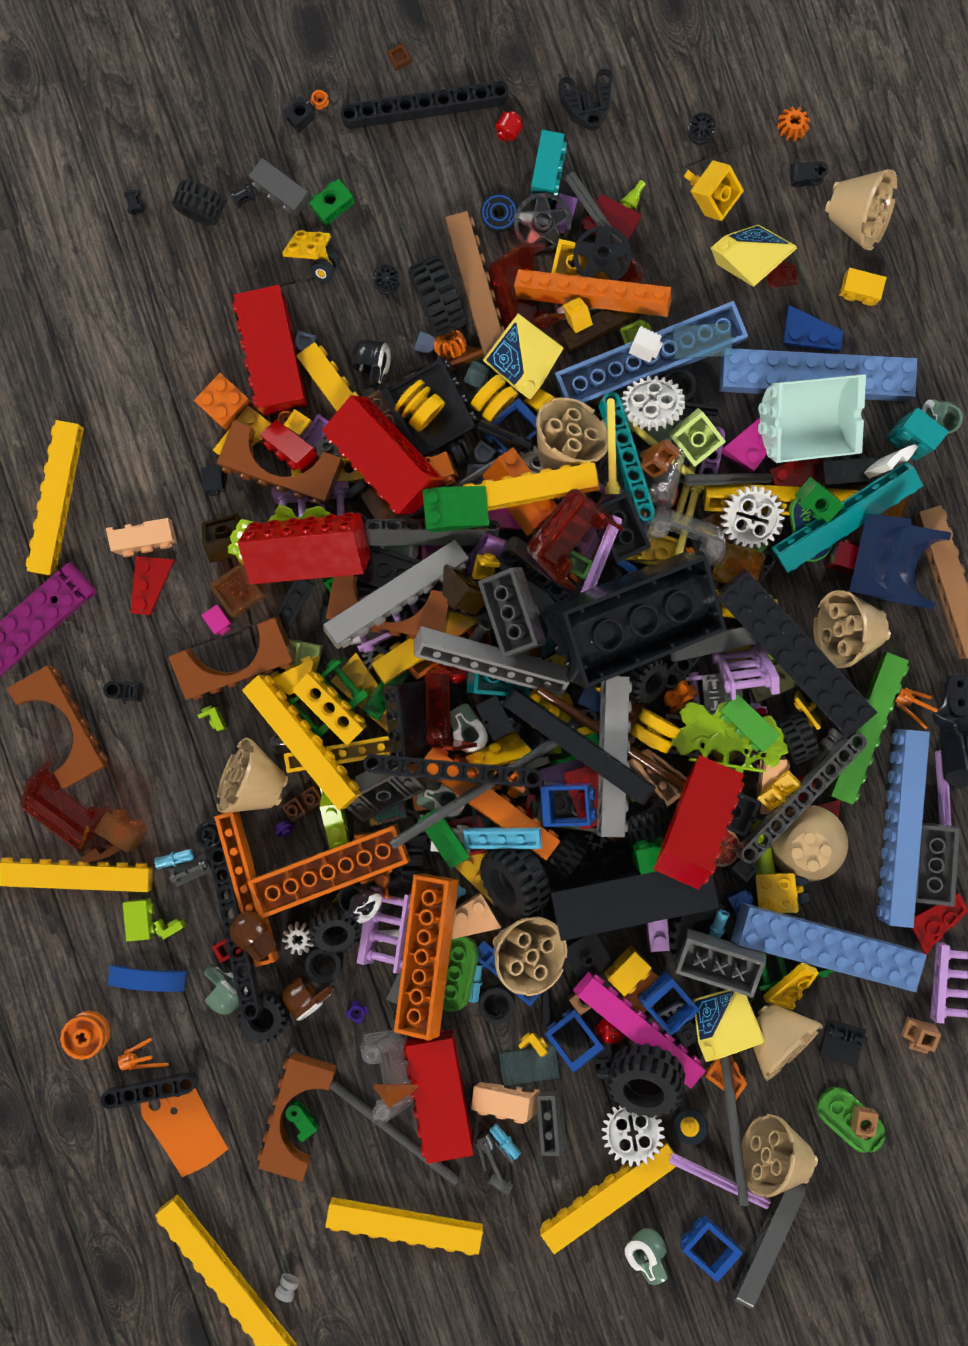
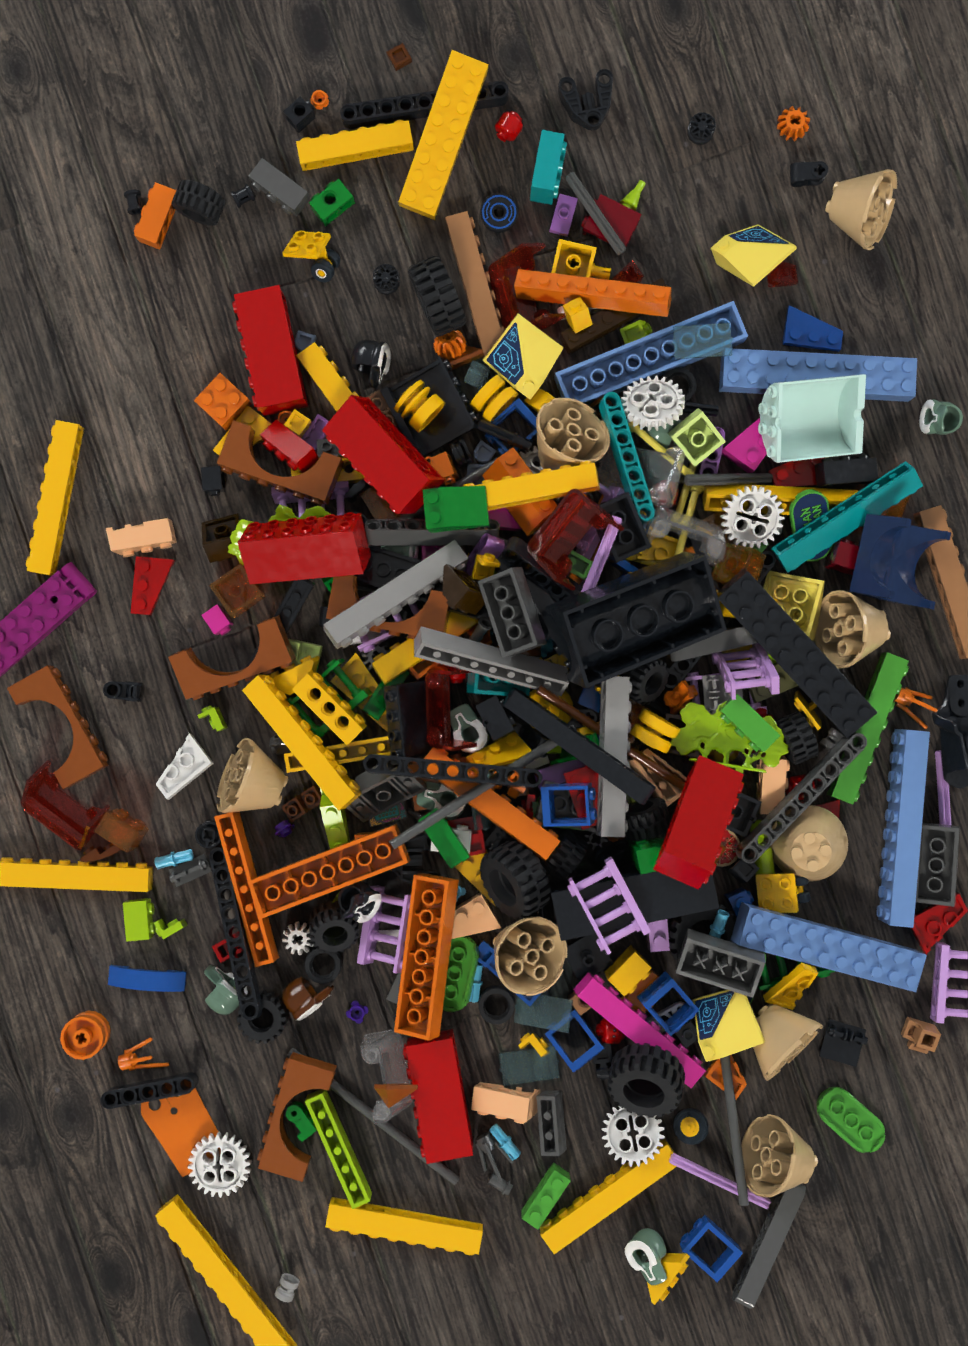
(156, 216): none -> orange brick
(185, 767): none -> white wing
(203, 1164): none -> white gear
(251, 934): reddish brown piece -> none
(338, 1148): none -> lime brick
(355, 145): none -> yellow brick
(381, 880): orange plant -> none
(424, 343): sand blue tile -> none
(443, 134): none -> yellow brick
(502, 838): medium azure tile -> none
(542, 220): black wheel -> none
(545, 1013): none -> clear light blue piece
(545, 1195): none -> bright green brick
(602, 253): black wheel -> none
(612, 486): light yellow piece -> none
(628, 906): none -> lavender fence
(646, 344): white brick -> none
(658, 458): dark orange brick -> none
(673, 1264): none -> yellow slope
(715, 189): yellow piece -> none
(778, 790): yellow slope -> none
(798, 598): none -> light yellow slope
(811, 493): green brick -> none
(861, 1114): medium nougat brick -> none
(862, 286): yellow brick -> none
(888, 462): white slope -> none
(919, 430): teal brick -> none

